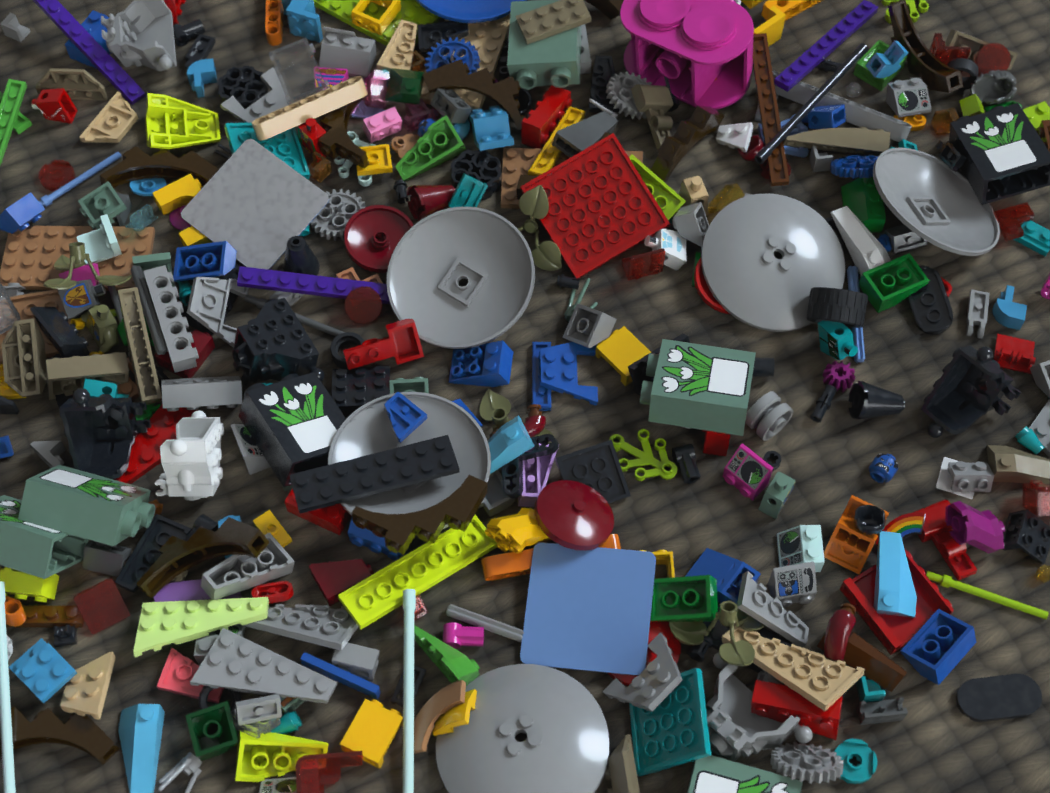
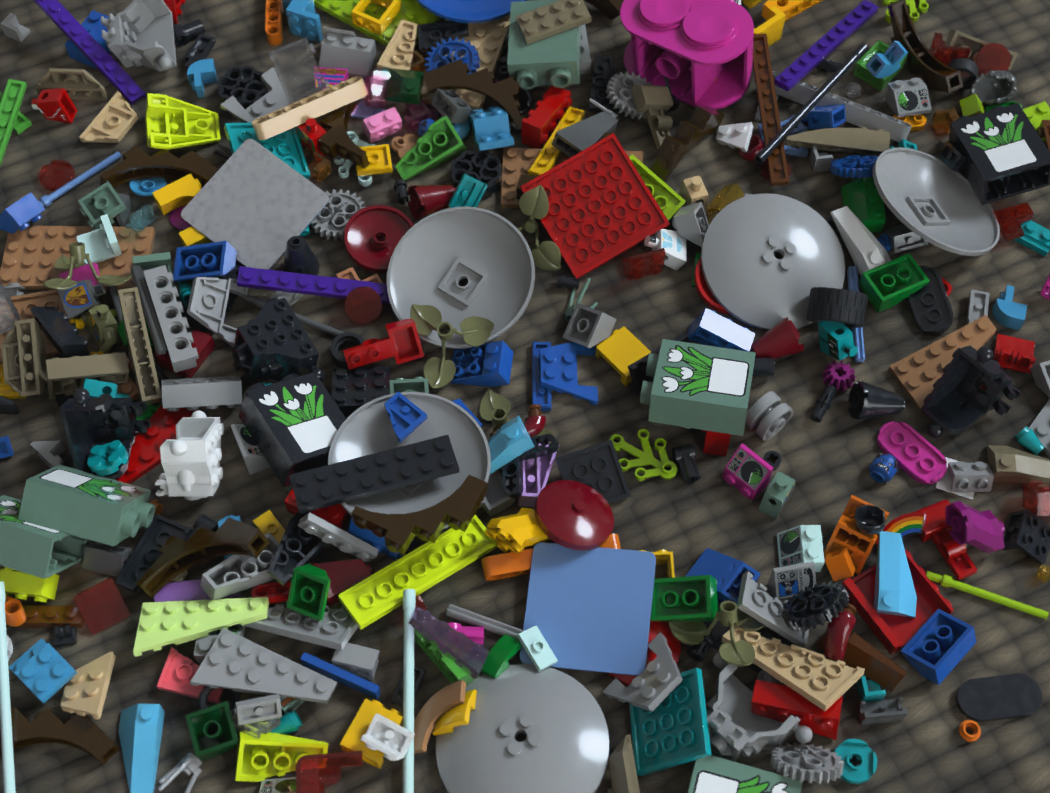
(113, 452): none -> teal plate
(294, 550): none -> black wedge
(309, 591): none -> green slope
(333, 535): none -> light grey plate
(388, 738): none -> white bracket
(429, 318): none -> olive plant
(449, 640): none -> clear purple wing
(499, 655): none -> green slope
(537, 648): none -> light aqua plate
(718, 331): none -> wedge
(778, 341): none -> dark red cone
(815, 606): none -> black gear
(840, 564): none -> orange panel
(912, 452): none -> dark pink tile
(924, 367): none -> medium nougat wing
(976, 731): none -> orange plate

